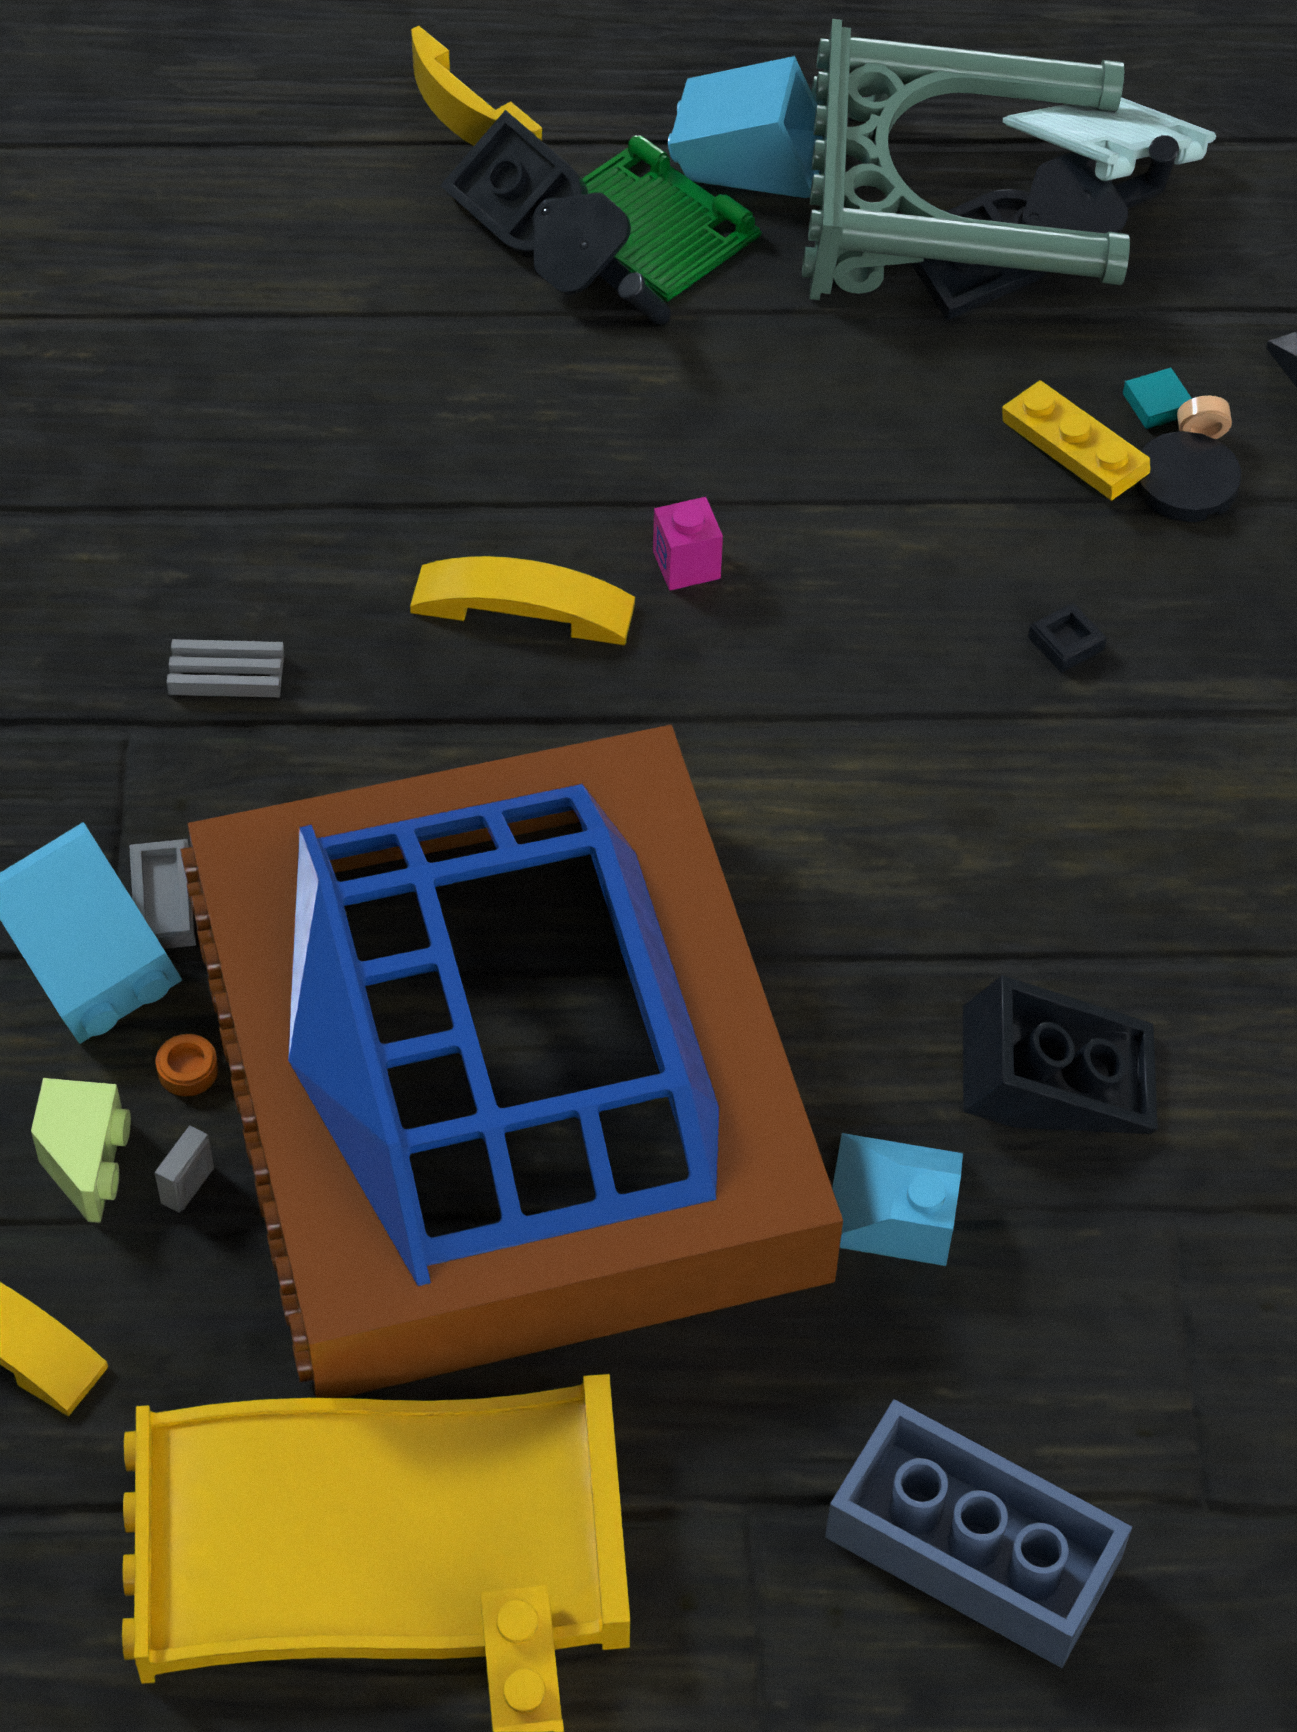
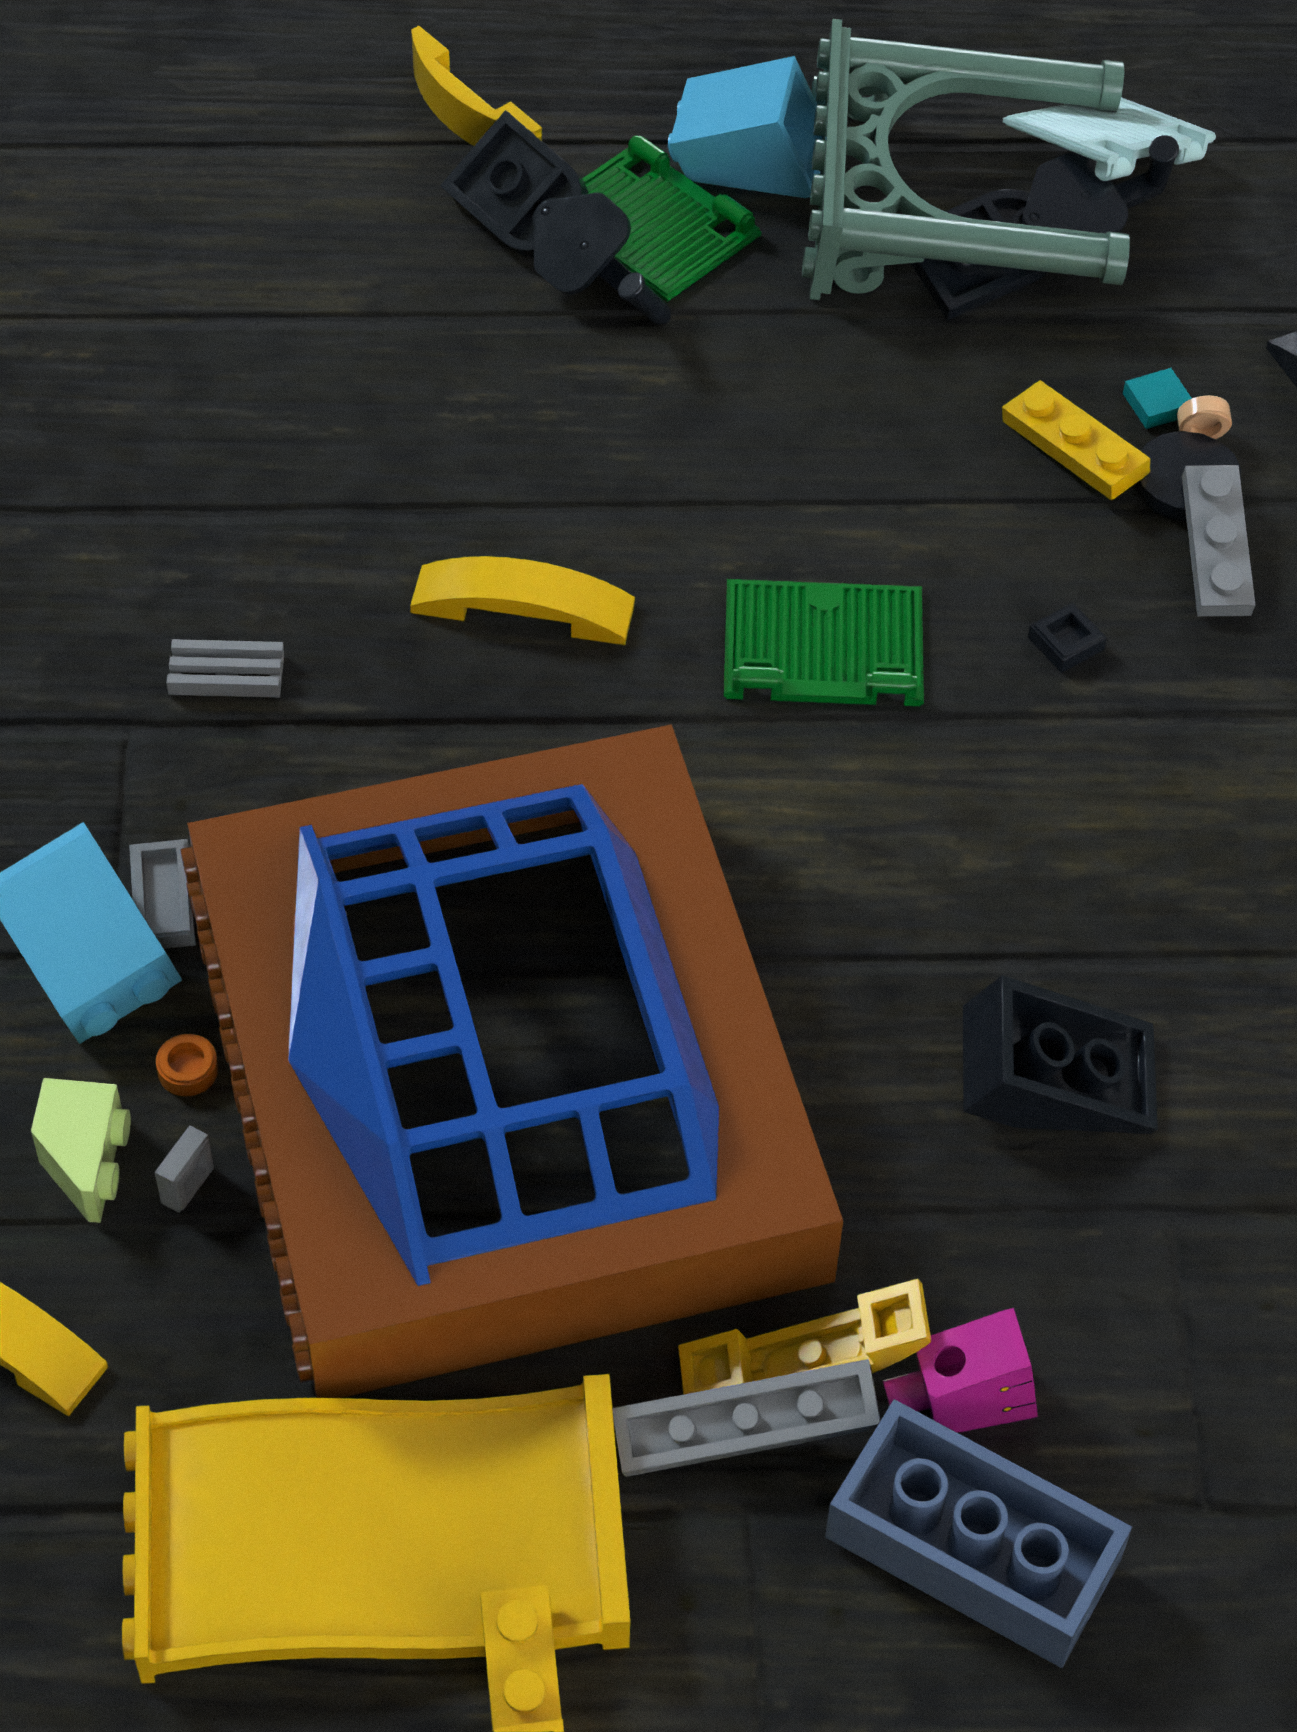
(687, 543): dark pink brick -> none
(746, 1418): none -> light grey plate
(824, 641): none -> green window
(883, 1329): none -> yellow slope
(897, 1198): medium azure slope -> none
(971, 1376): none -> dark pink torso
(1218, 541): none -> light grey plate

